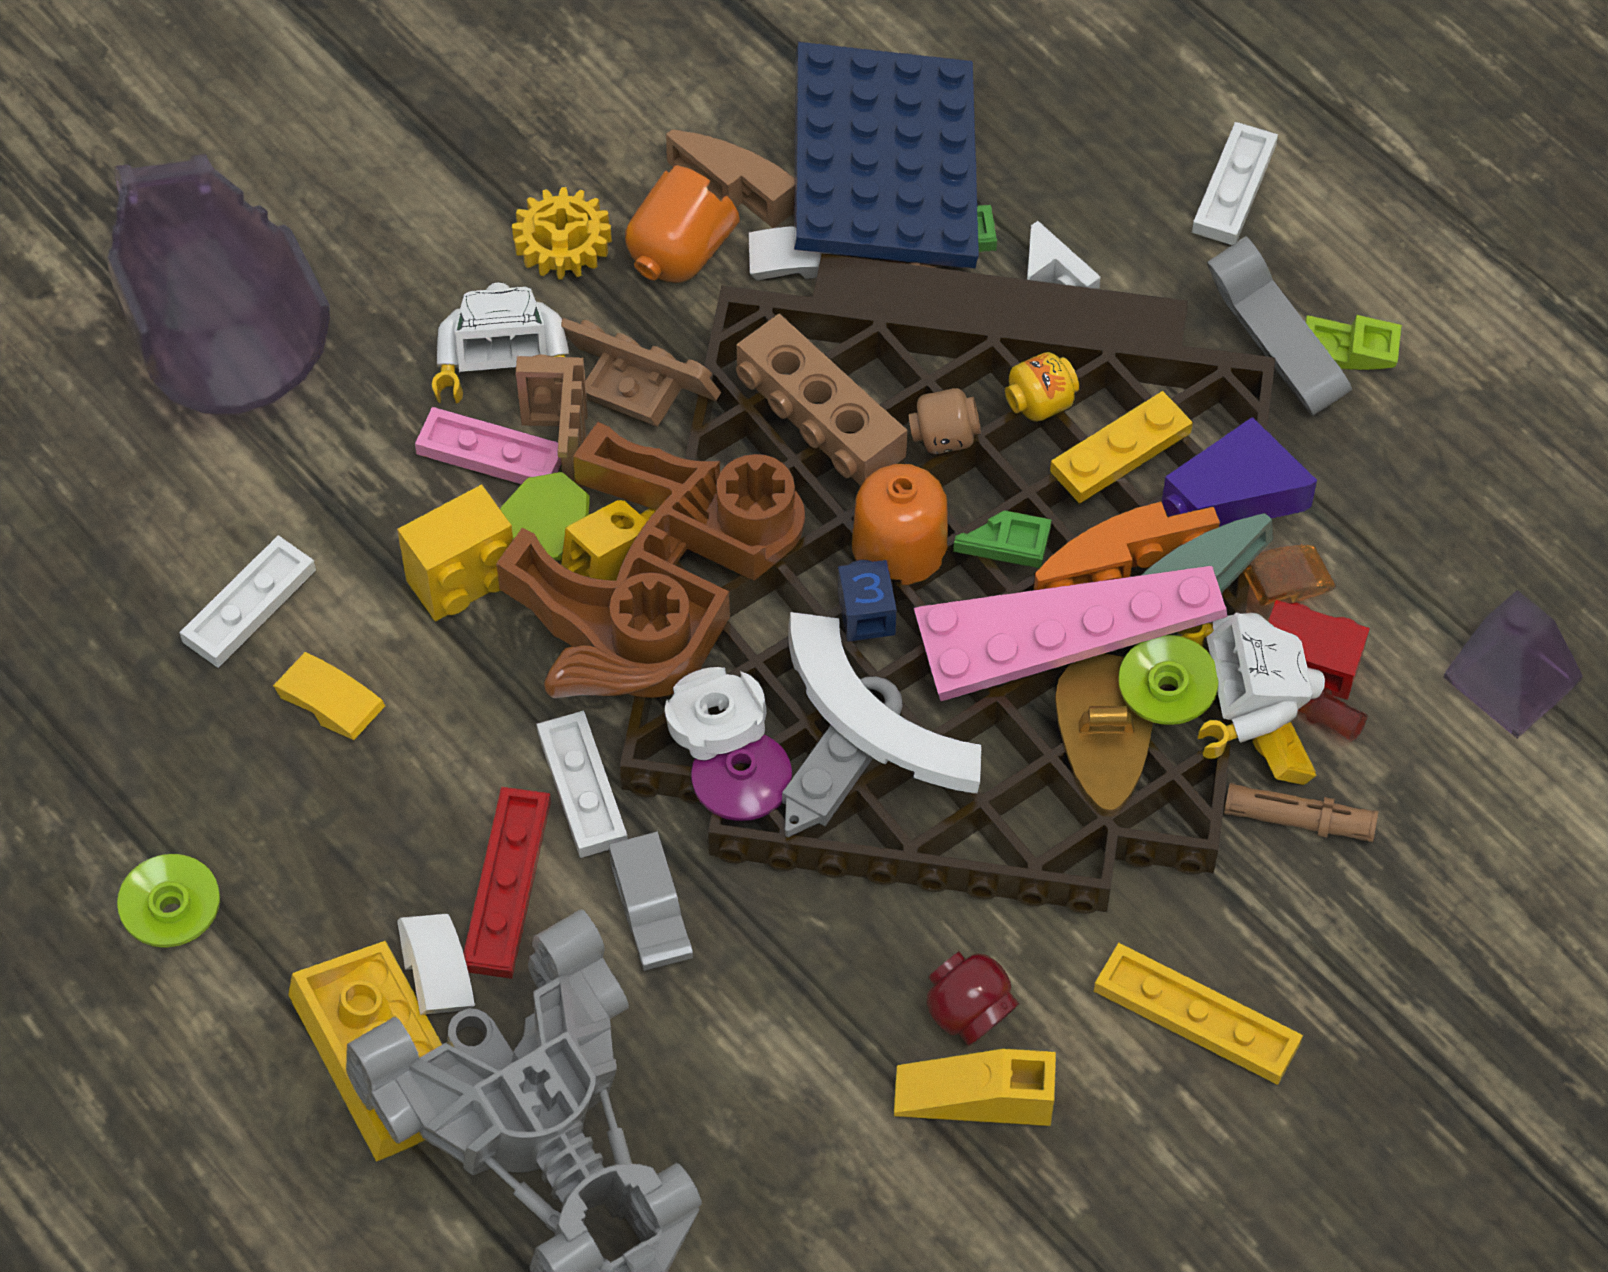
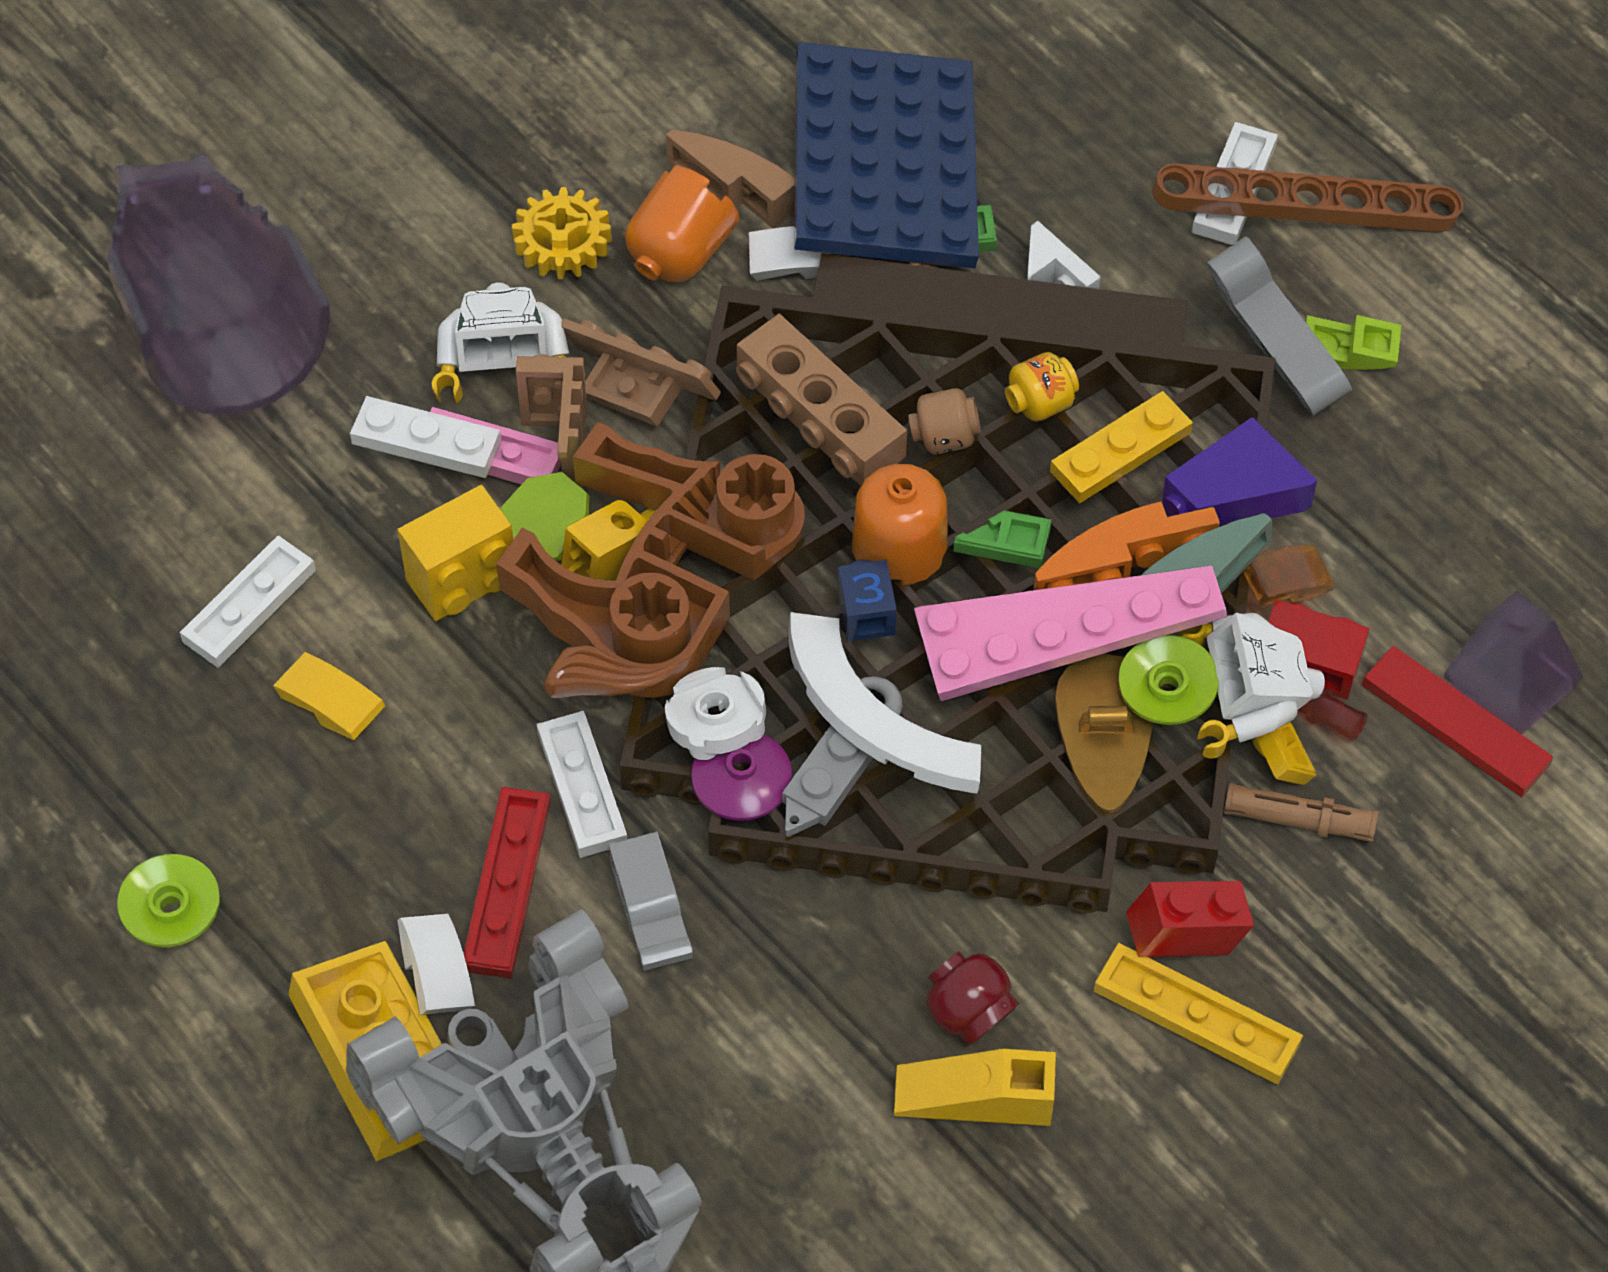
(425, 437): none -> white plate
(1189, 918): none -> red brick
(1289, 207): none -> dark orange beam
(1457, 721): none -> red tile

